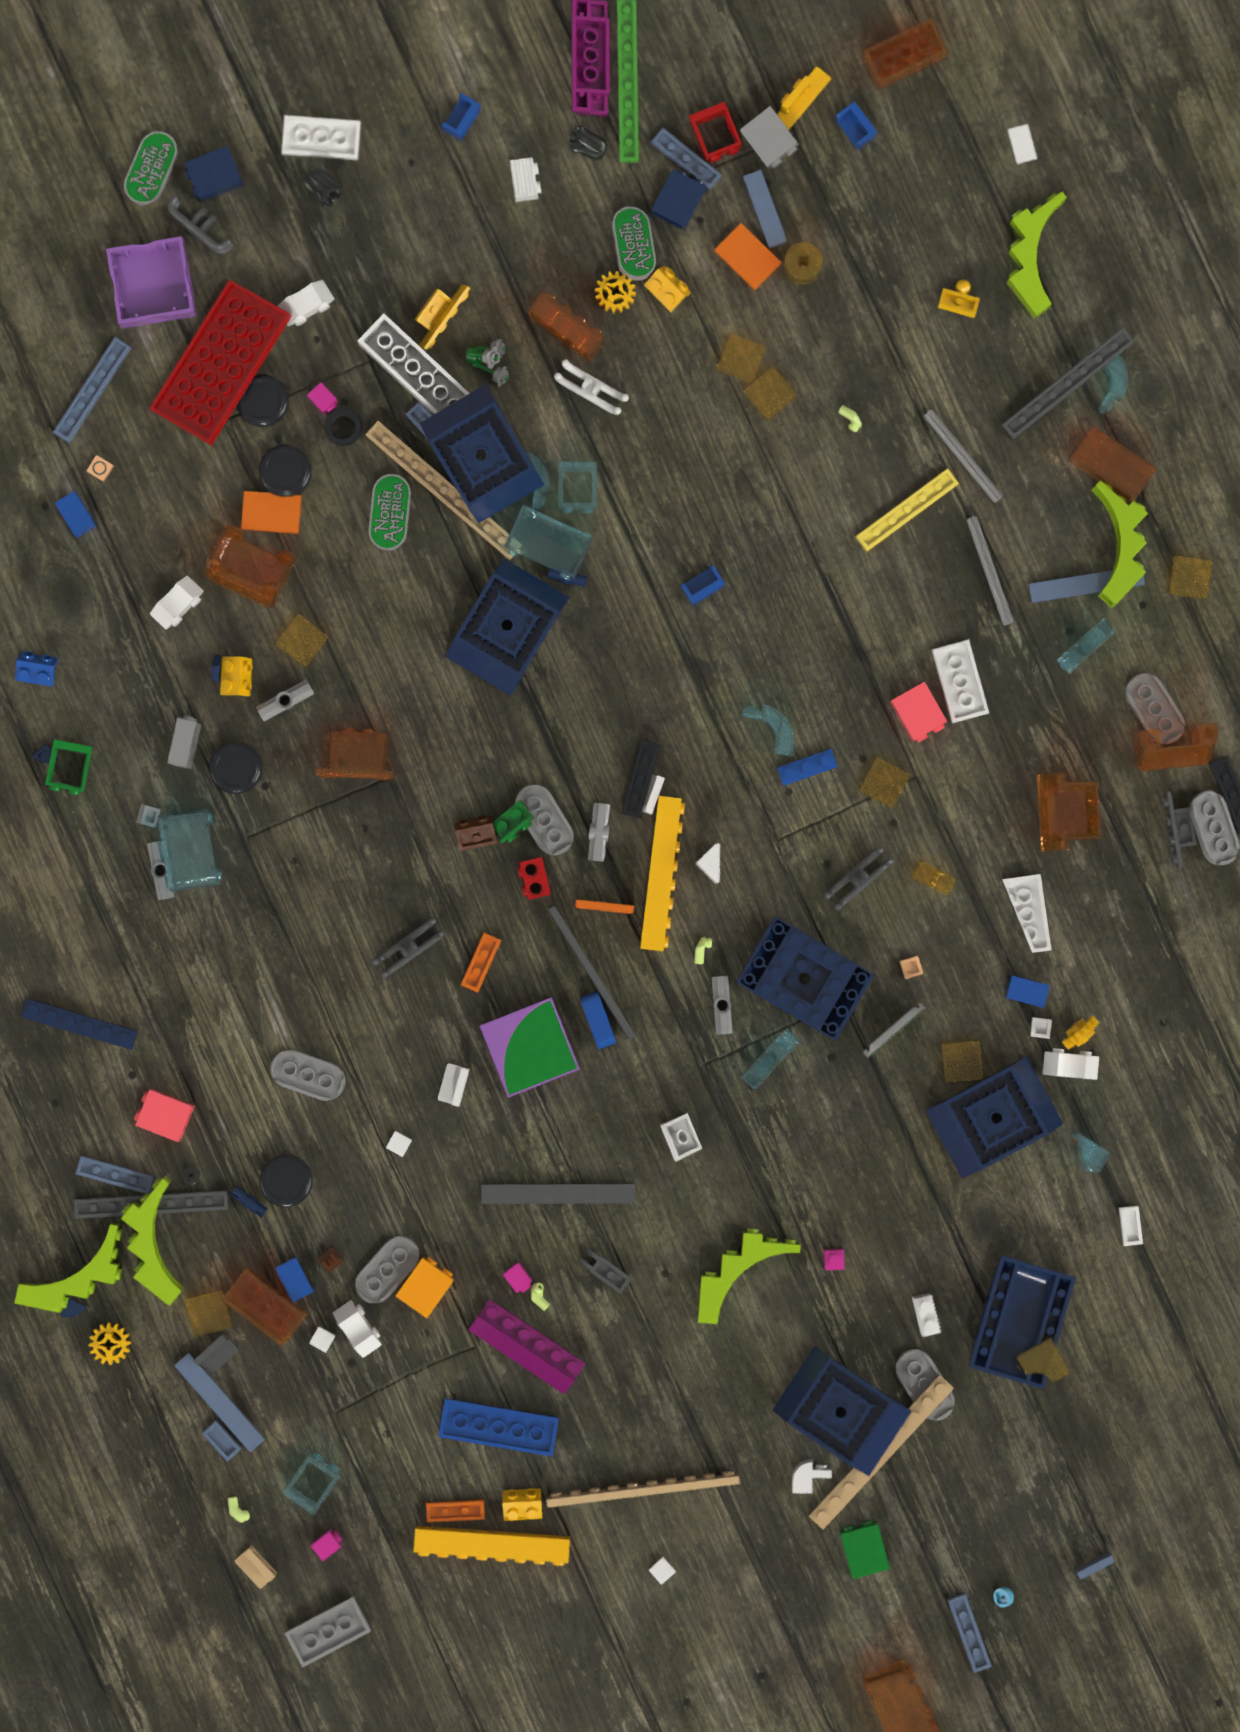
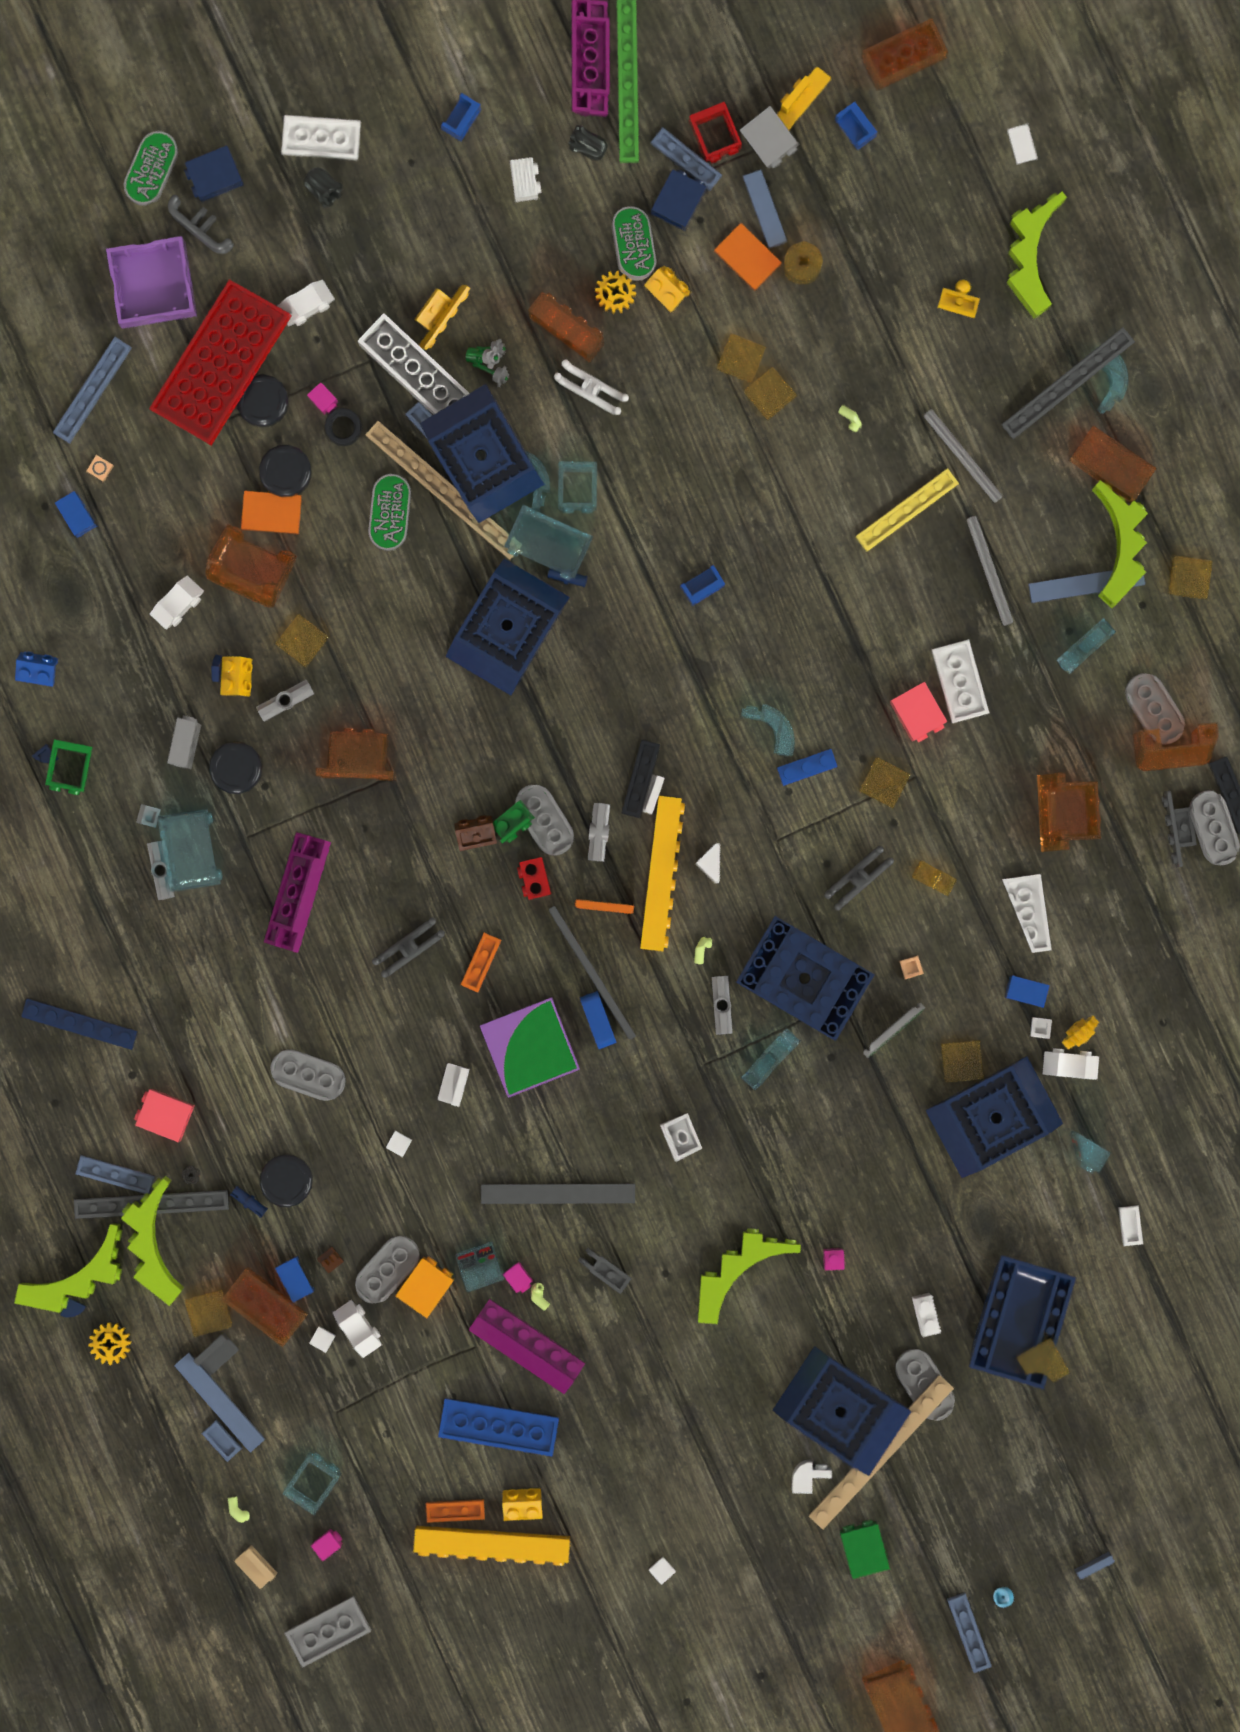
(297, 892): none -> magenta slope
(479, 1266): none -> clear light blue slope
(650, 1488): tan plate -> none

